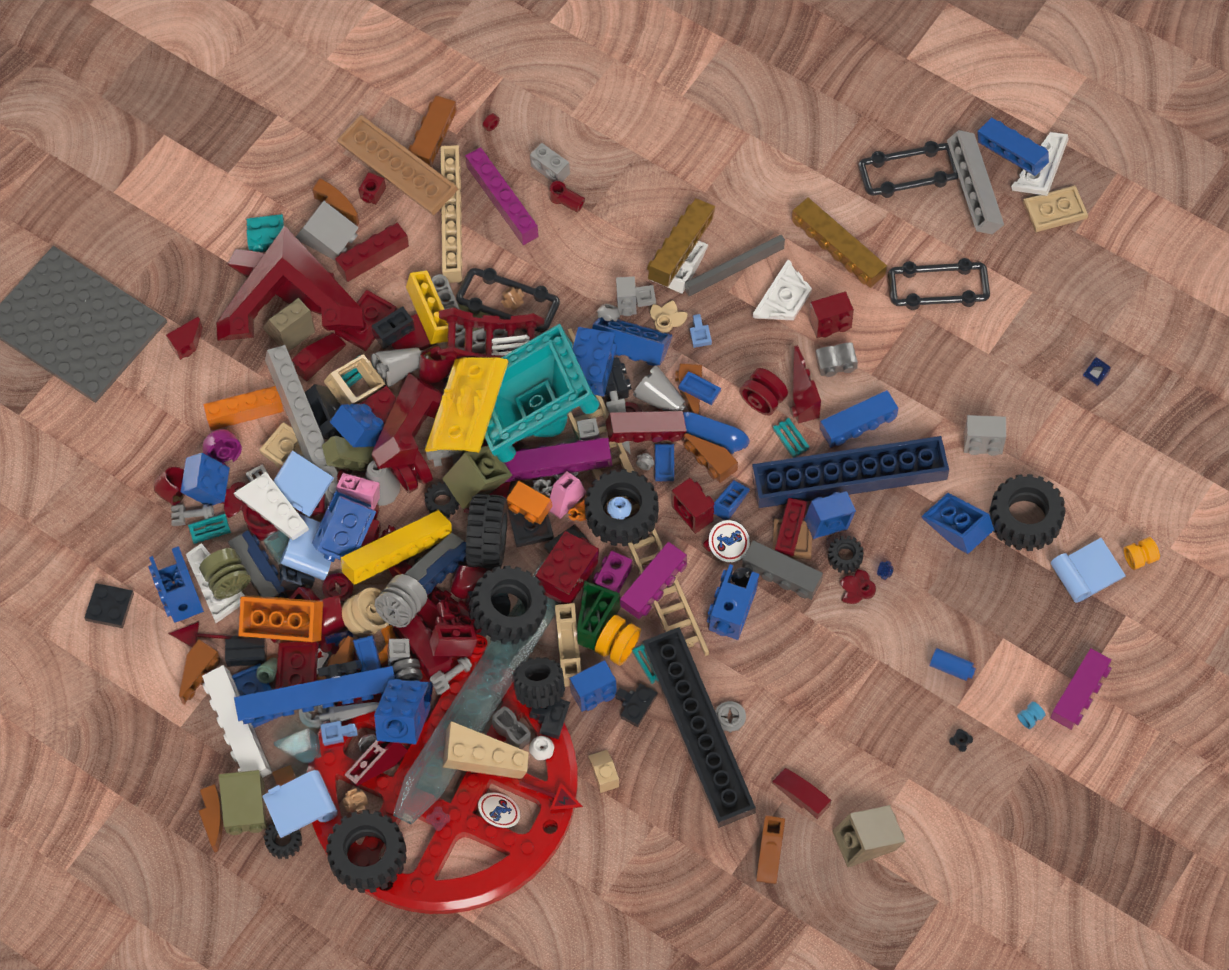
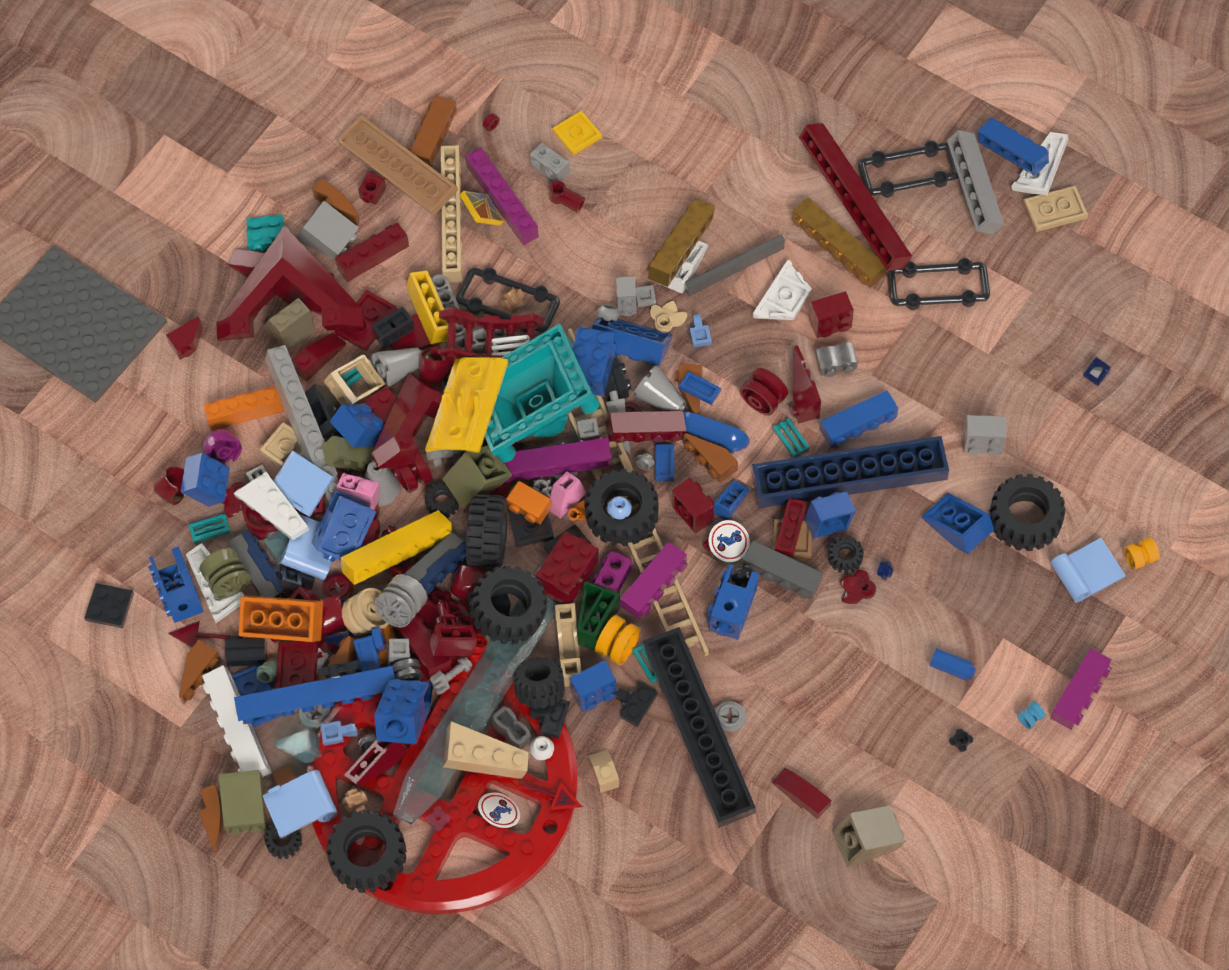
(181, 514): light grey hinge -> none
(347, 712): light grey bar -> none
(379, 639): none -> blue tile
(481, 208): none -> tile
(577, 133): none -> yellow tile
(770, 849): dark orange slope -> none
(855, 197): none -> dark red brick

